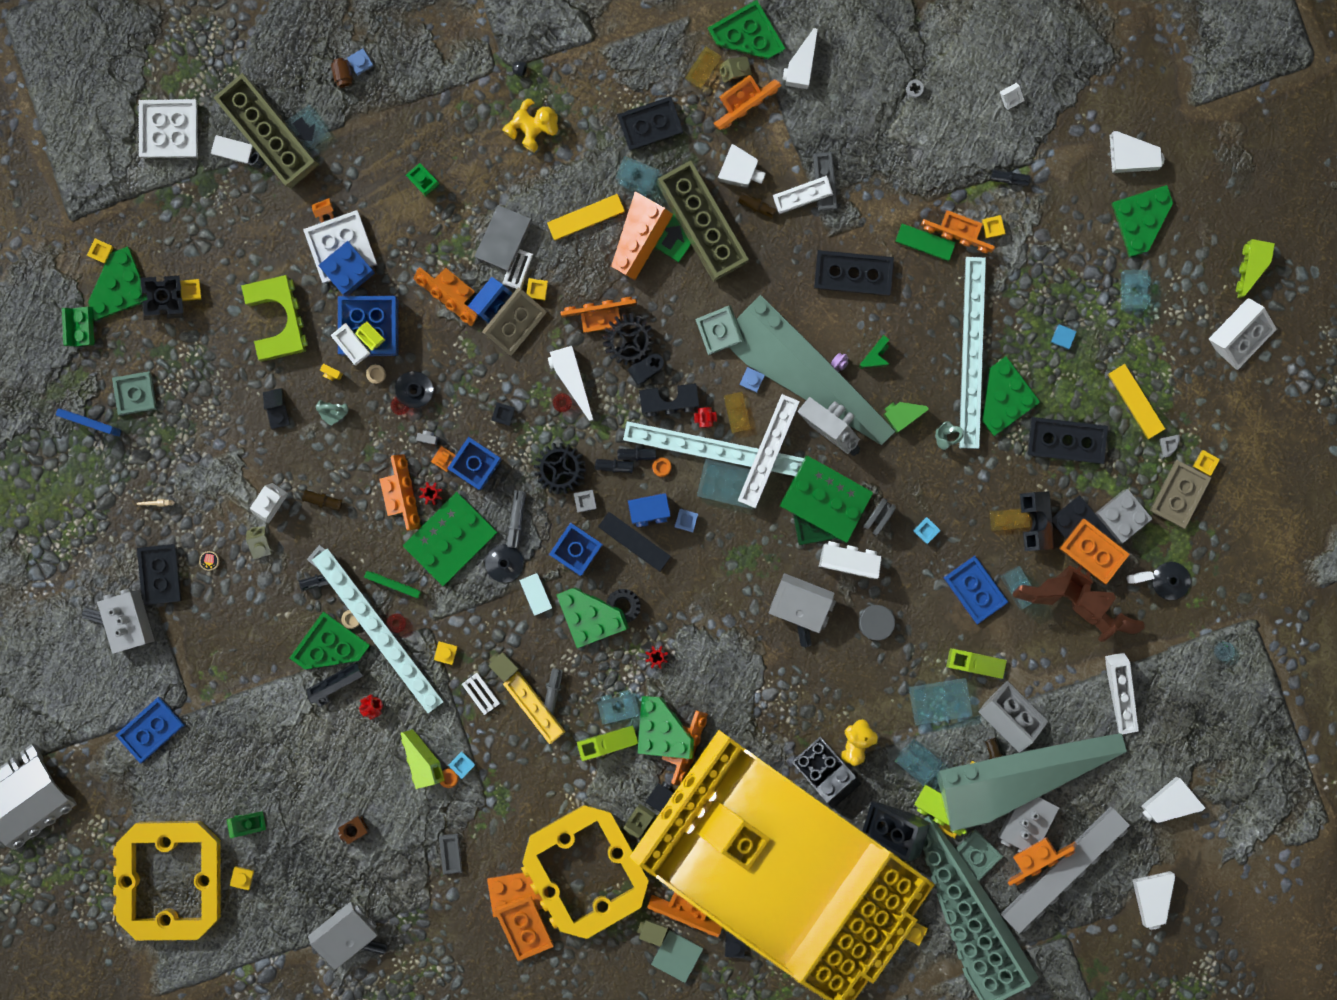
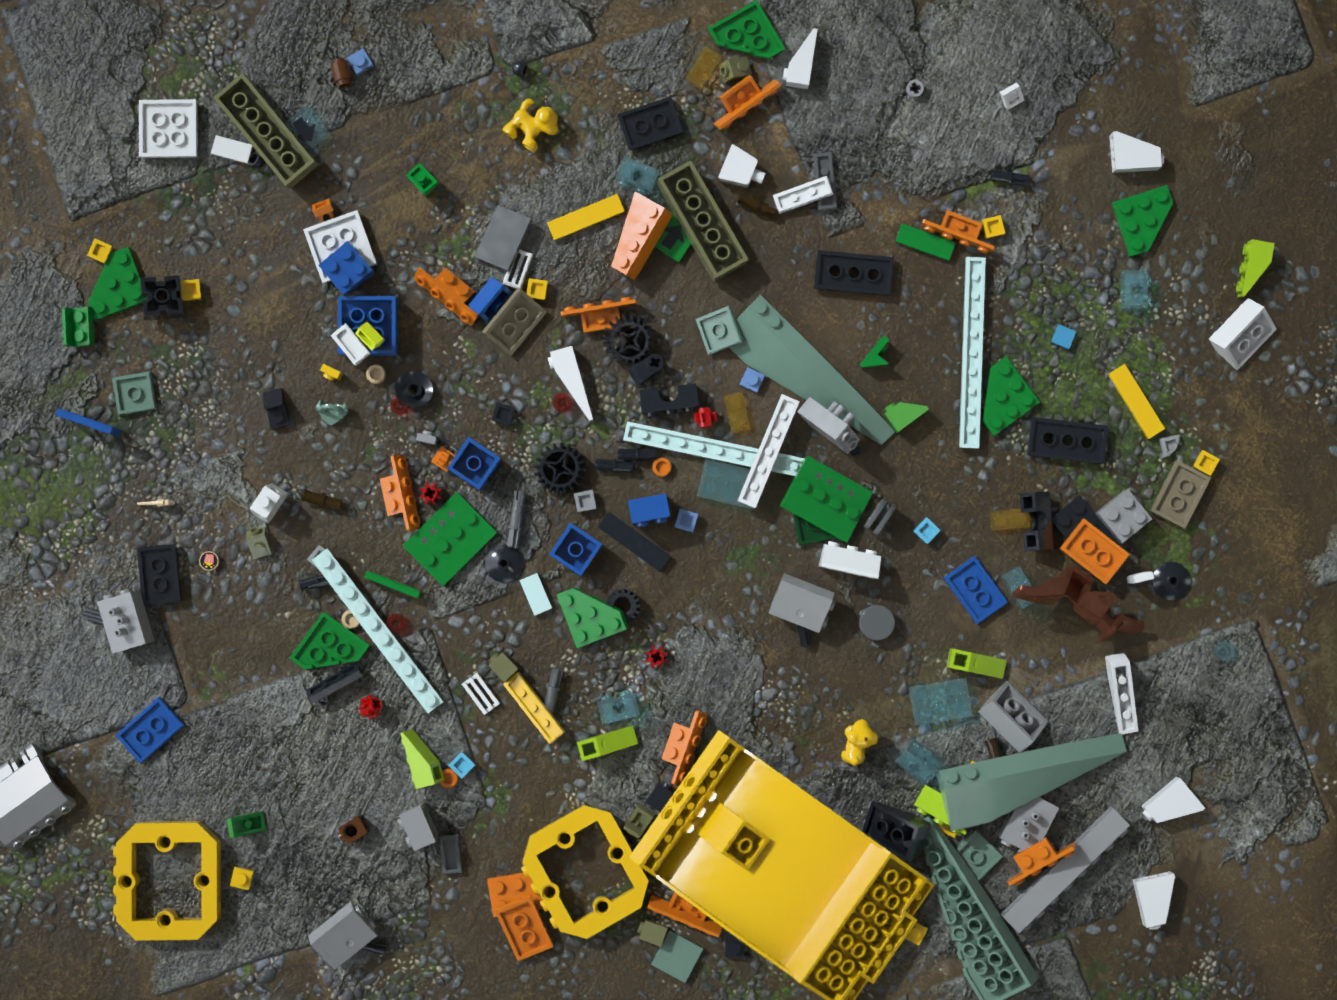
(290, 340): lime arch -> none
(418, 827): none -> light grey brick
(445, 653): yellow plate -> none
(662, 731): plate -> none
(826, 772): black slope -> none
(840, 362): lavender plate -> none
(941, 435): sand green piece -> none

